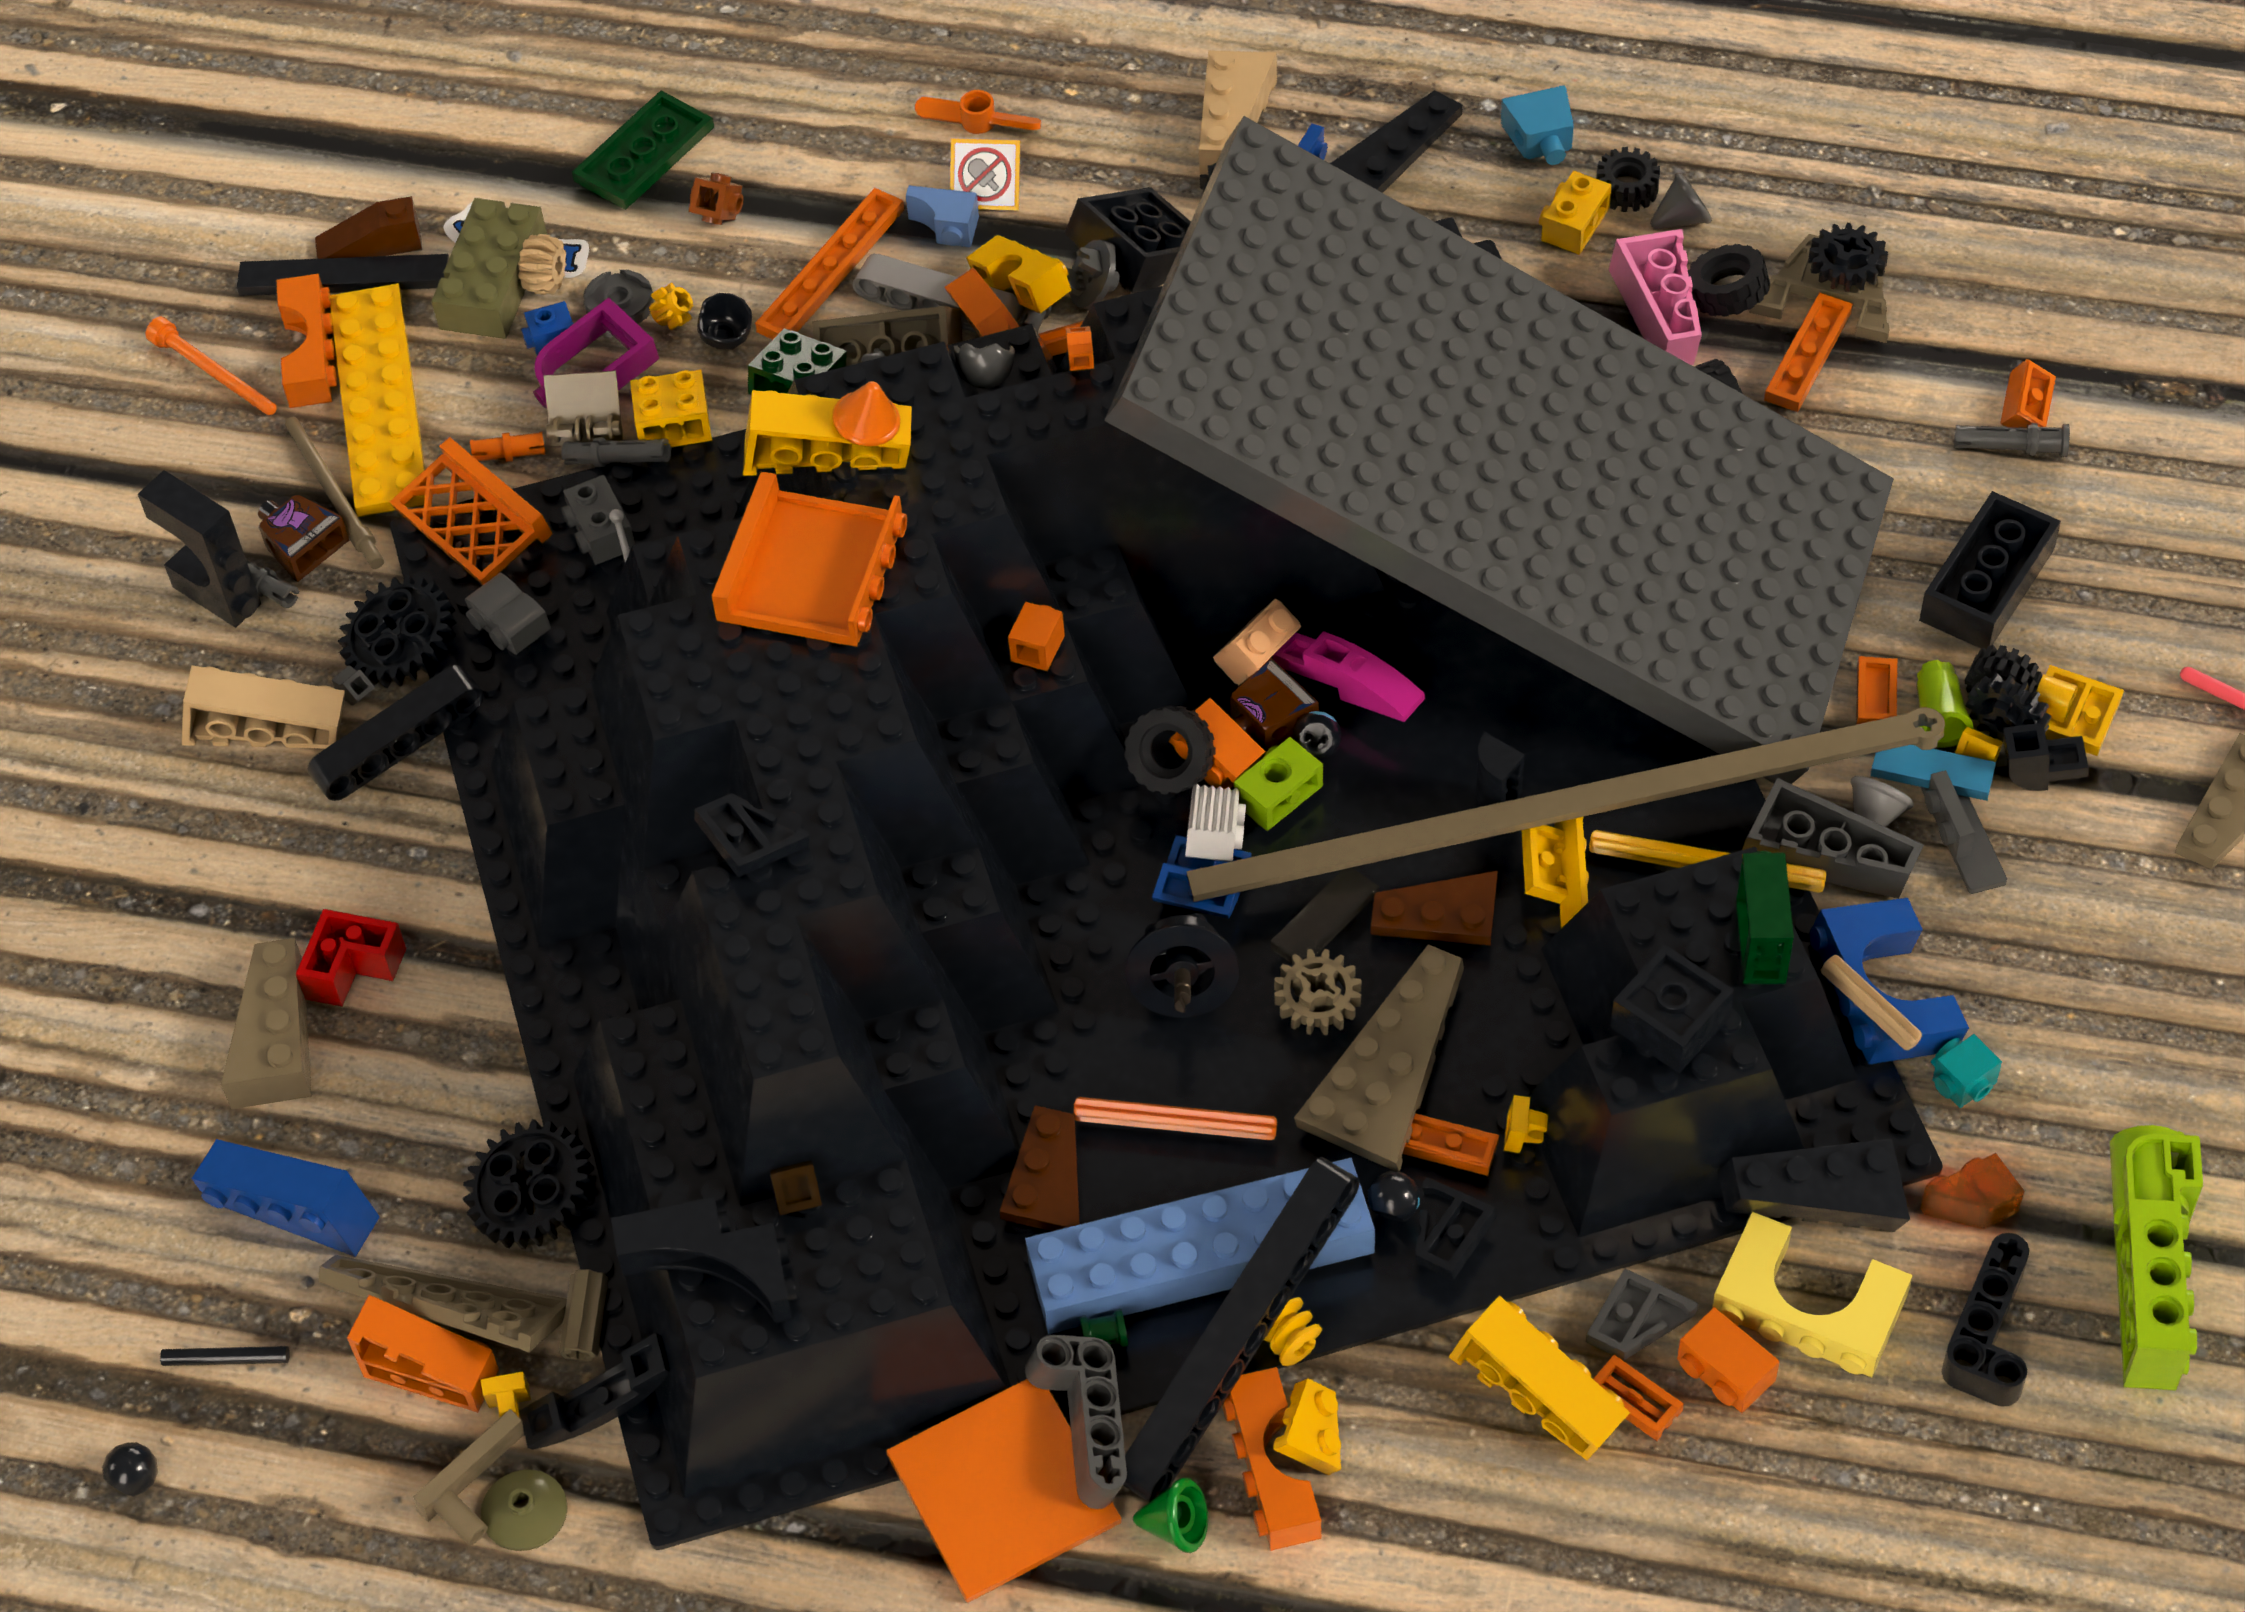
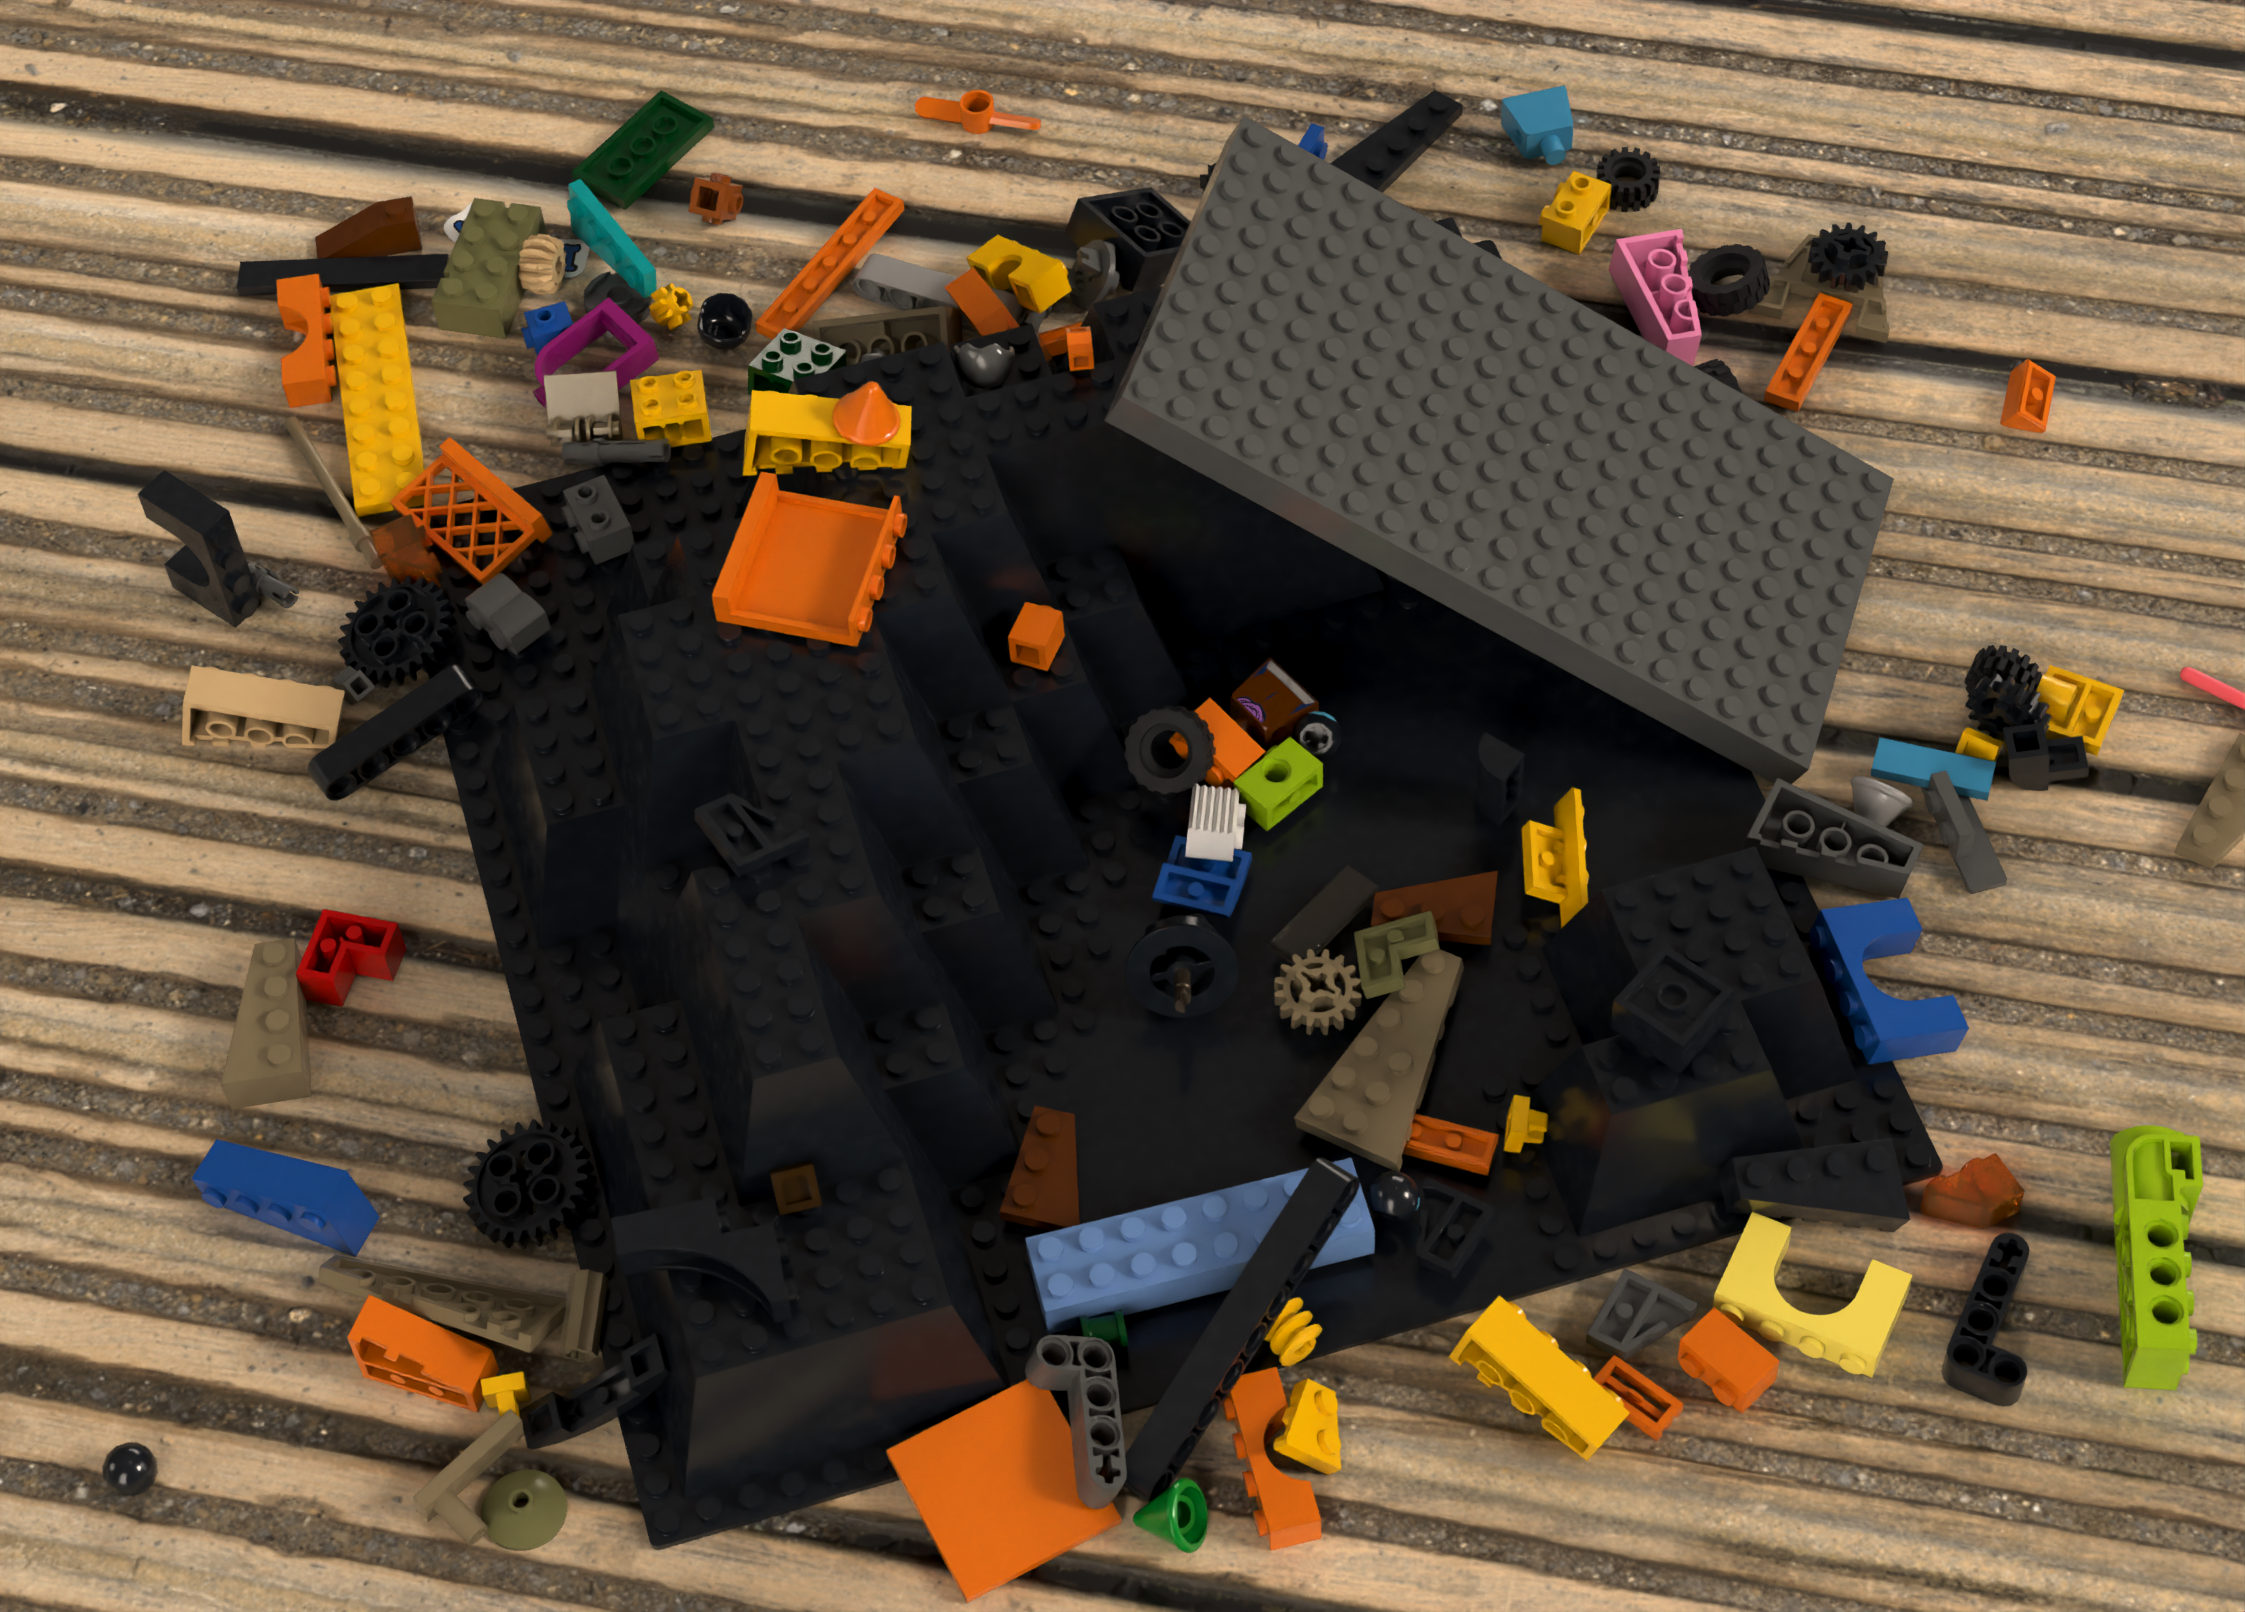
(164, 334): orange piece -> none
(224, 1356): black bar -> none
(301, 534): reddish brown torso -> none
(404, 550): none -> clear orange slope
(508, 447): orange pin -> none
(608, 240): none -> teal wing
(617, 516): light grey hinge -> none
(947, 212): medium blue arch -> none
(987, 169): piece -> none
(1175, 1118): orange axle -> none
(1234, 88): tan wedge -> none
(1257, 641): light nougat brick -> none
(1354, 671): dark pink slope -> none
(1387, 944): none -> olive plate
(1567, 804): dark tan piece -> none
(1680, 206): dark grey hat -> none
(1681, 855): yellow axle -> none
(1764, 918): dark green window -> none
(1871, 1002): tan axle -> none
(1876, 689): orange tile -> none
(1940, 690): lime plant -> none
(1965, 1070): teal brick -> none
(1989, 571): black brick -> none
(2031, 439): dark grey pin -> none

